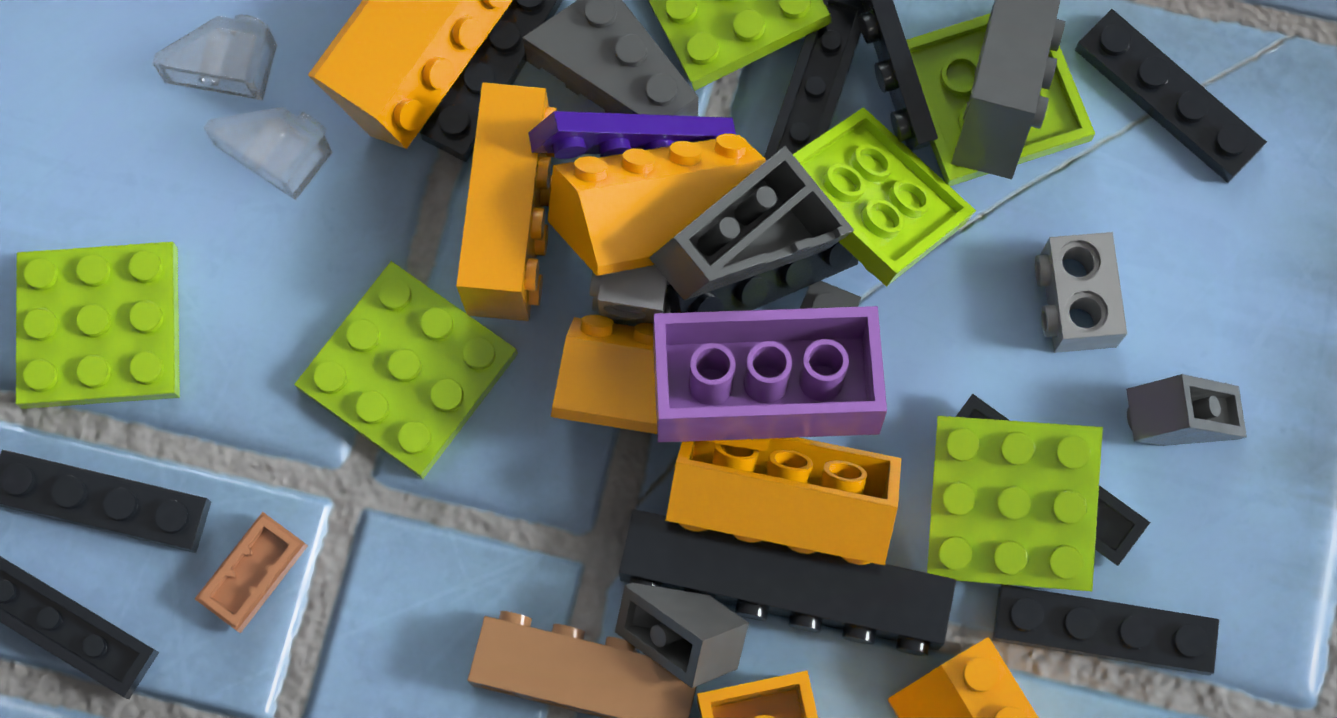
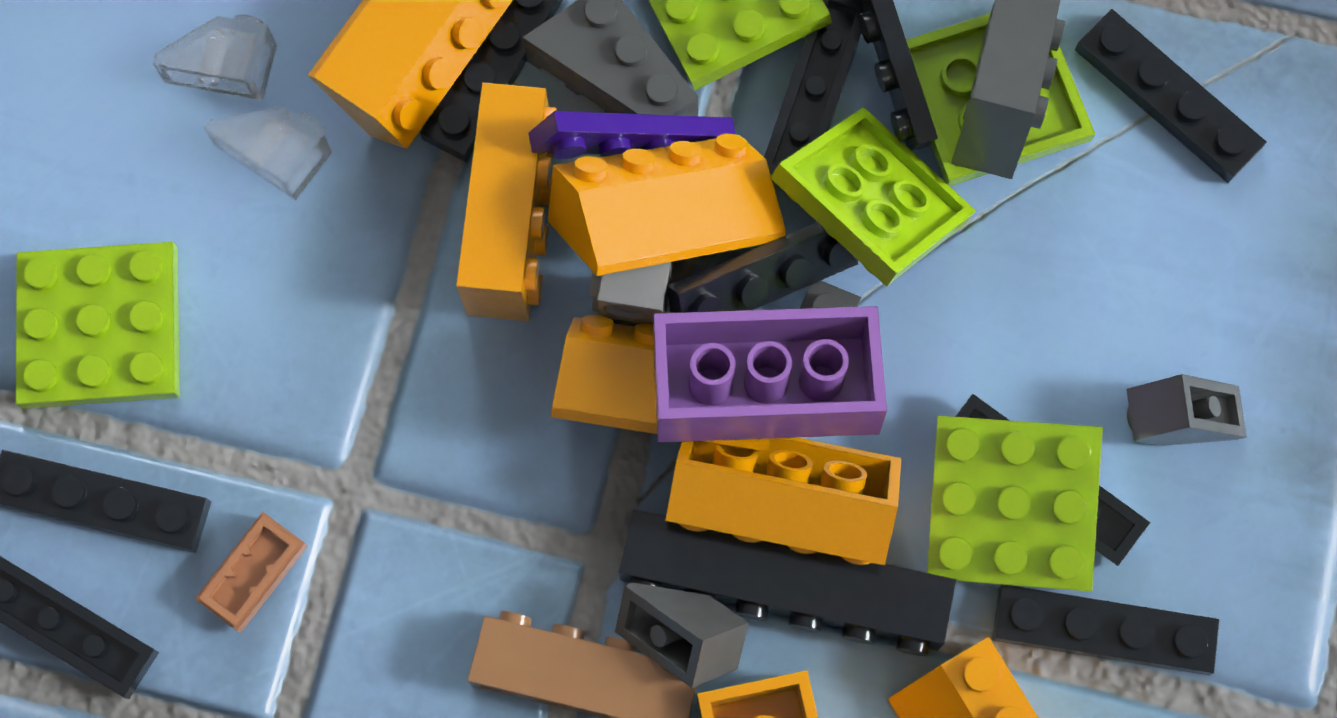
(406, 369): lime plate -> none
(752, 229): dark grey wedge -> none
(1095, 293): light grey brick -> none

